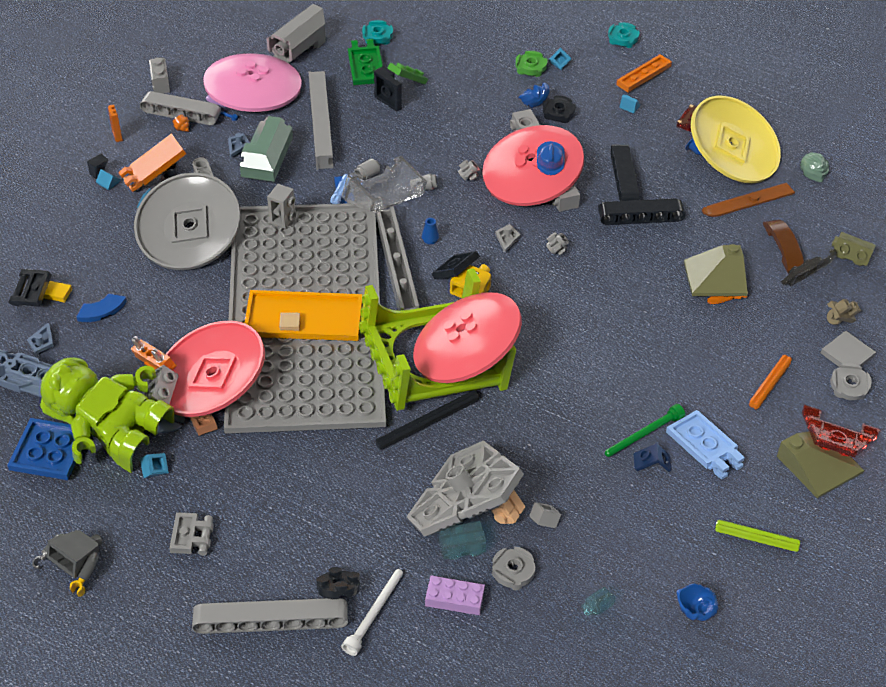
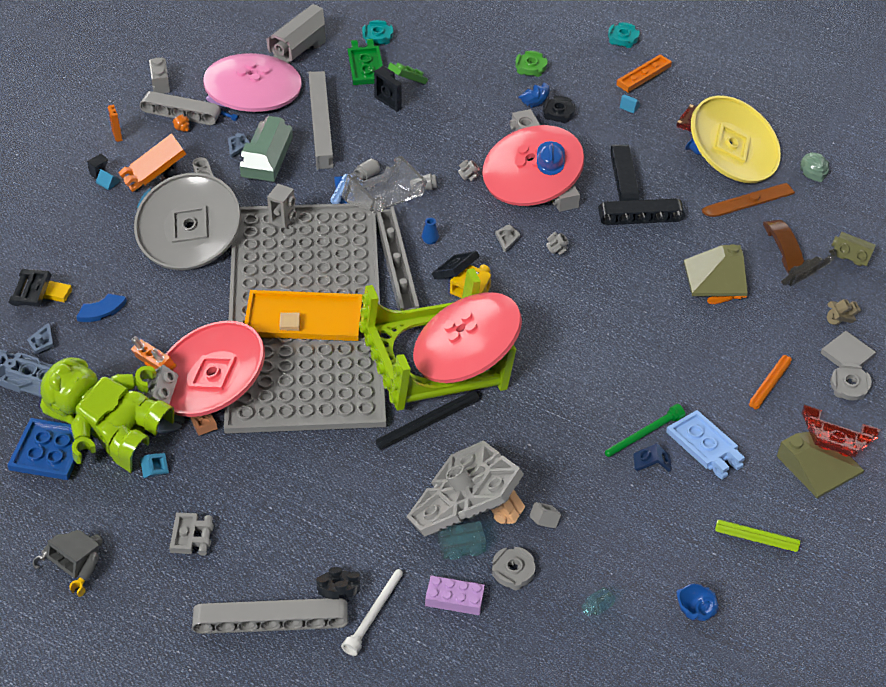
(560, 59): dark azure slope -> none

